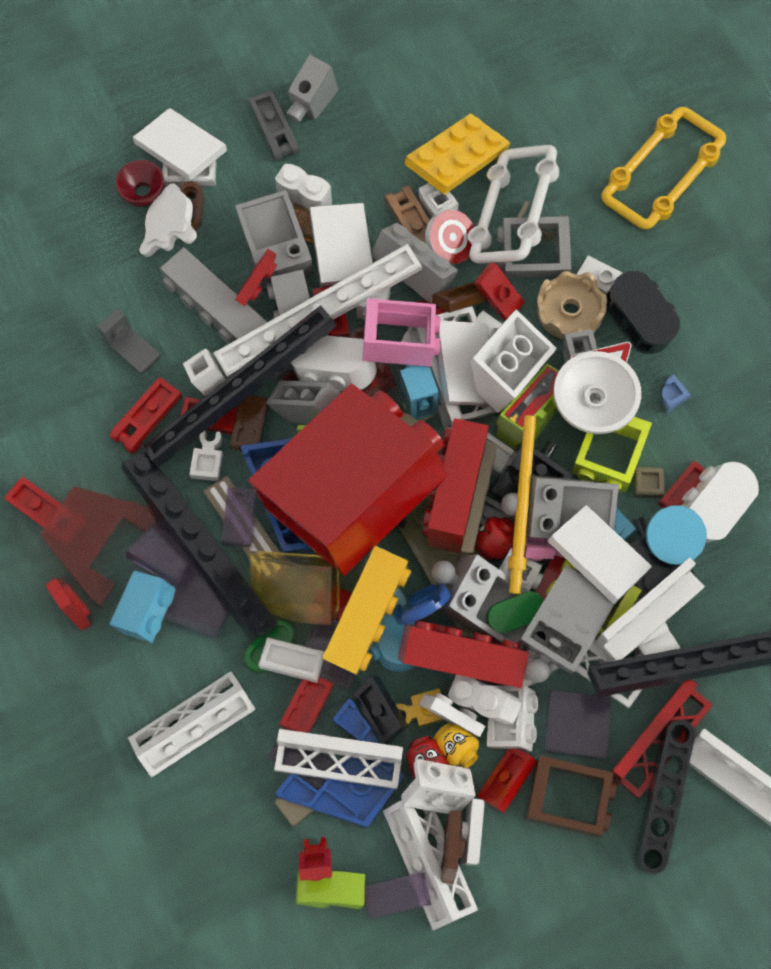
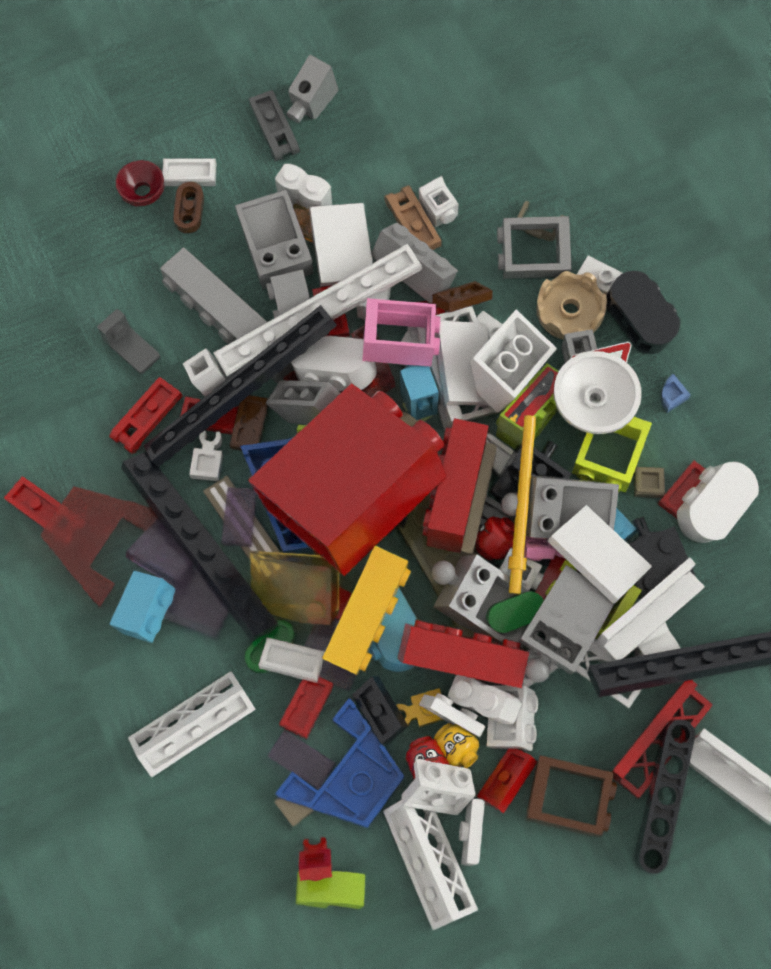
(69, 603): red wing -> none
(167, 220): white tile -> none
(179, 144): white tile -> none
(251, 287): red plate -> none
(340, 747): white fence -> none
(397, 895): clear purple tile -> none
(421, 603): blue tile -> none
(449, 235): tile -> none
(453, 847): reddish brown plate -> none
(457, 153): yellow plate -> none
(499, 291): red plate -> none
(529, 231): white bar -> none
(578, 724): clear purple tile -> none
(664, 205): yellow bar -> none
(676, 535): medium azure tile -> none

